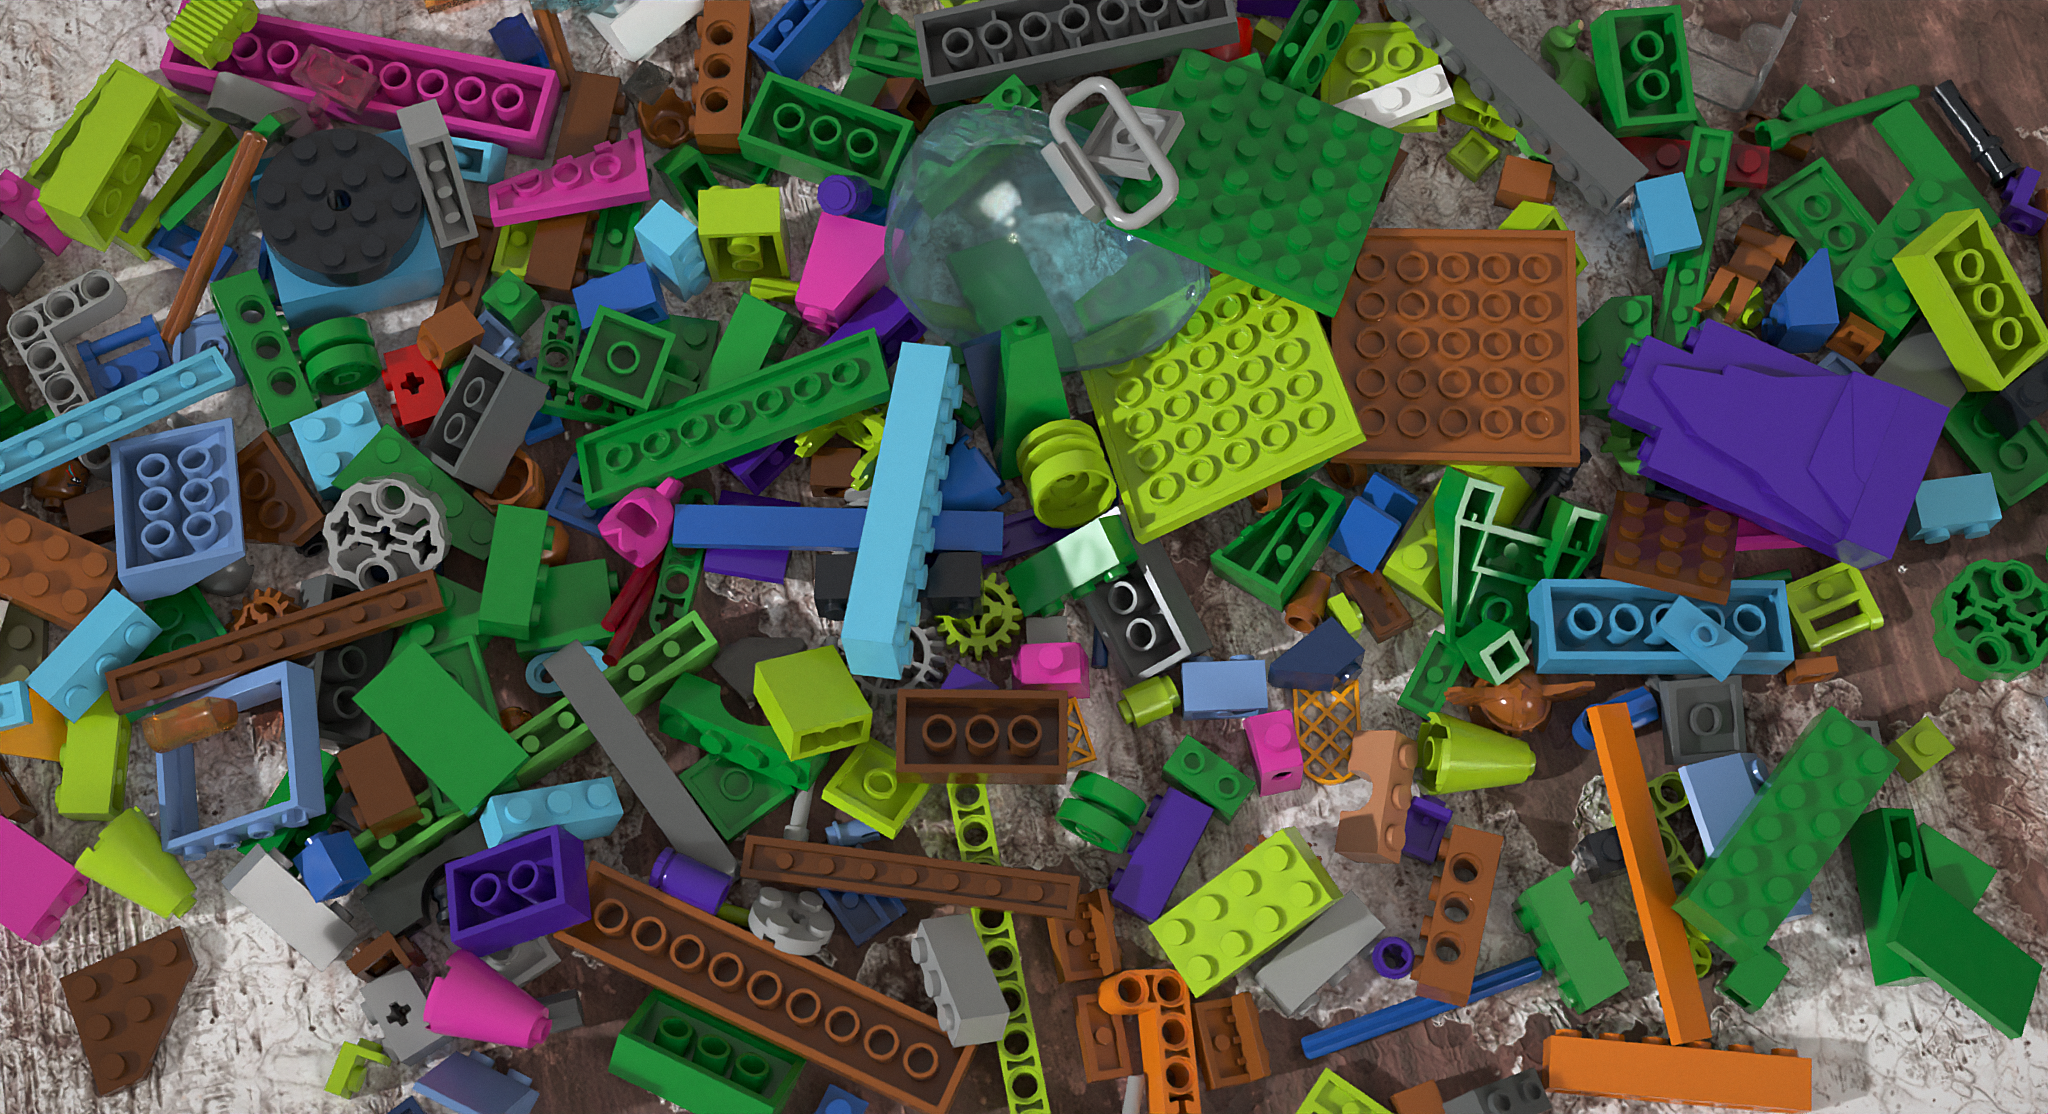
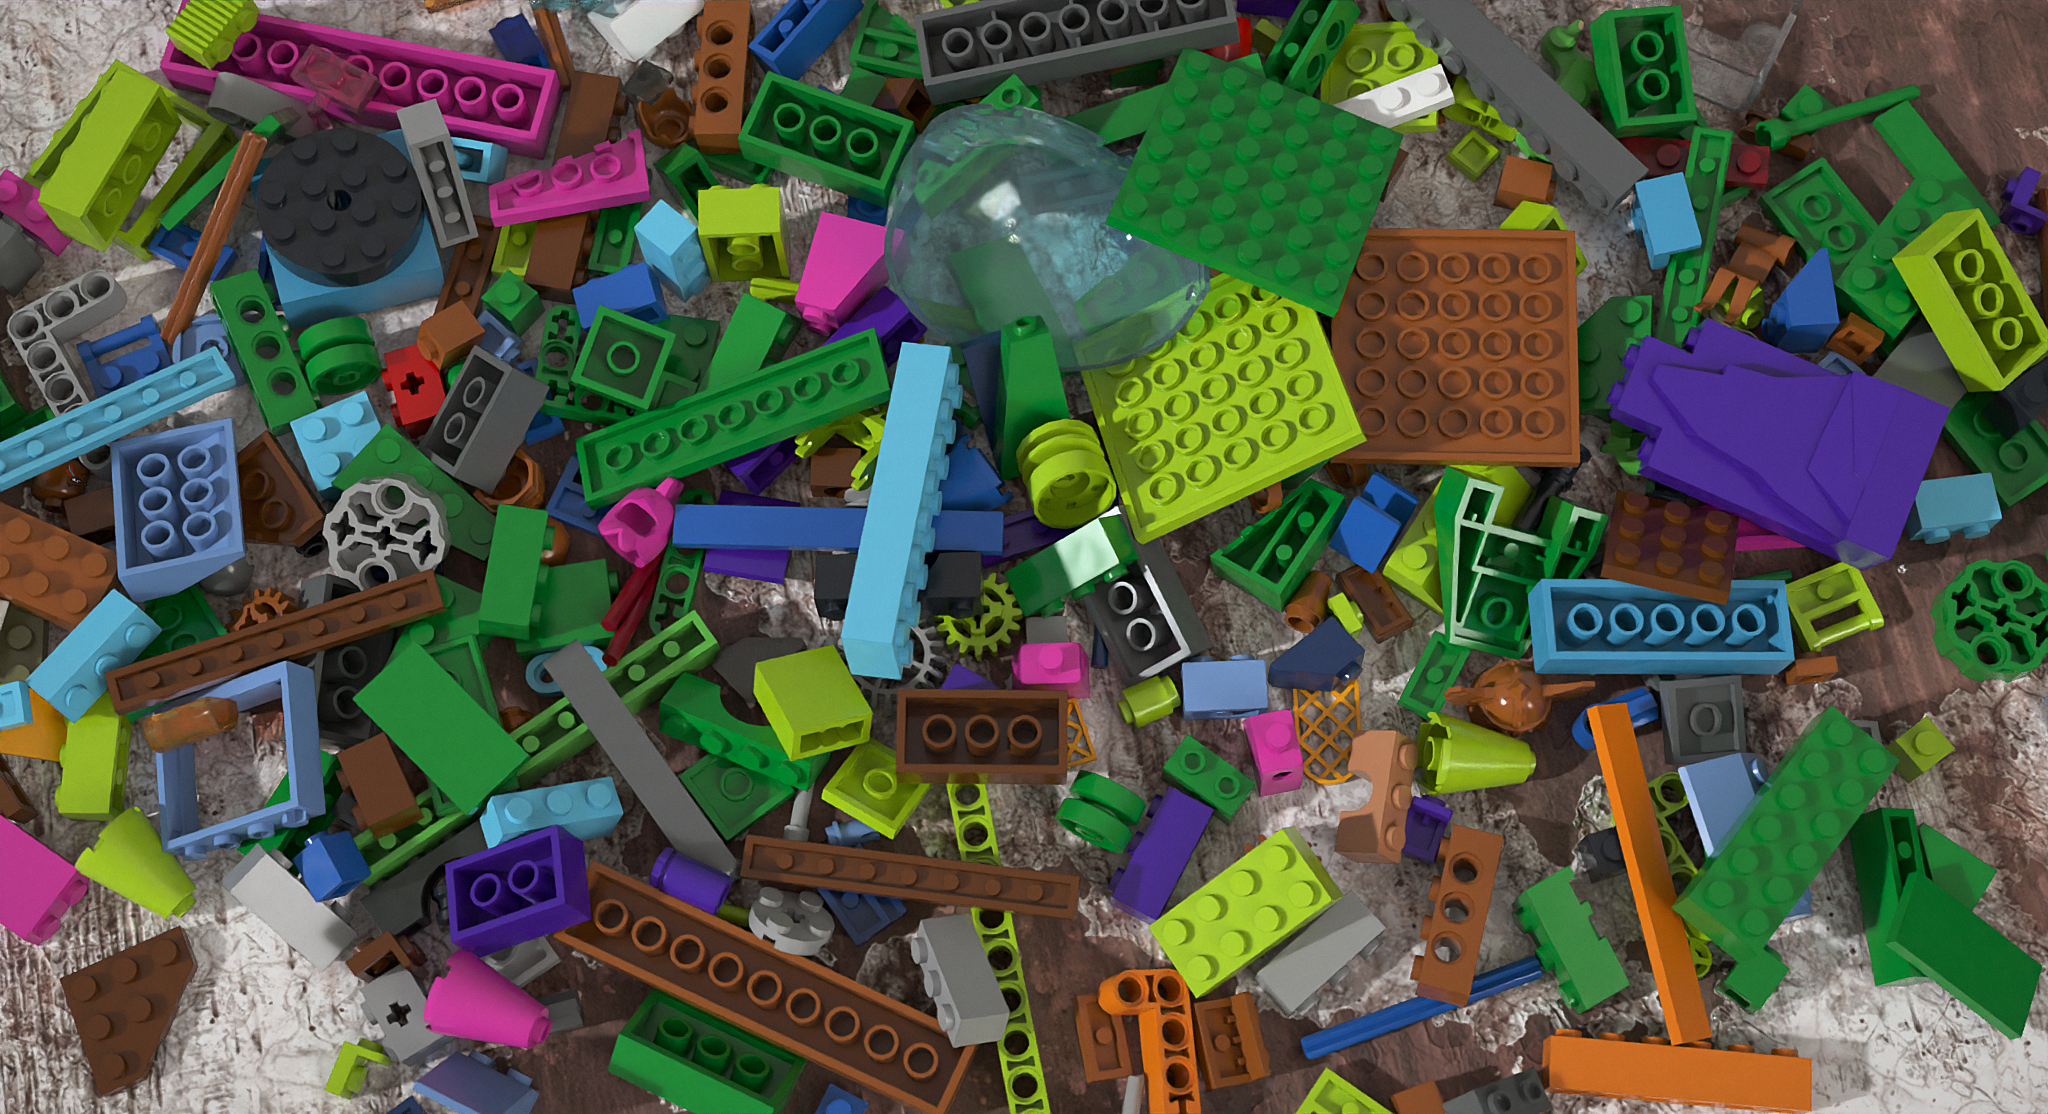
(844, 195): dark purple piece -> none
(1079, 175): light grey bar -> none
(1087, 946): dark orange bracket -> none
(1116, 152): light grey plate -> none
(1399, 951): dark purple cone -> none
(1492, 652): green brick -> none
(1701, 638): dark azure plate -> none
(1984, 146): black pin -> none

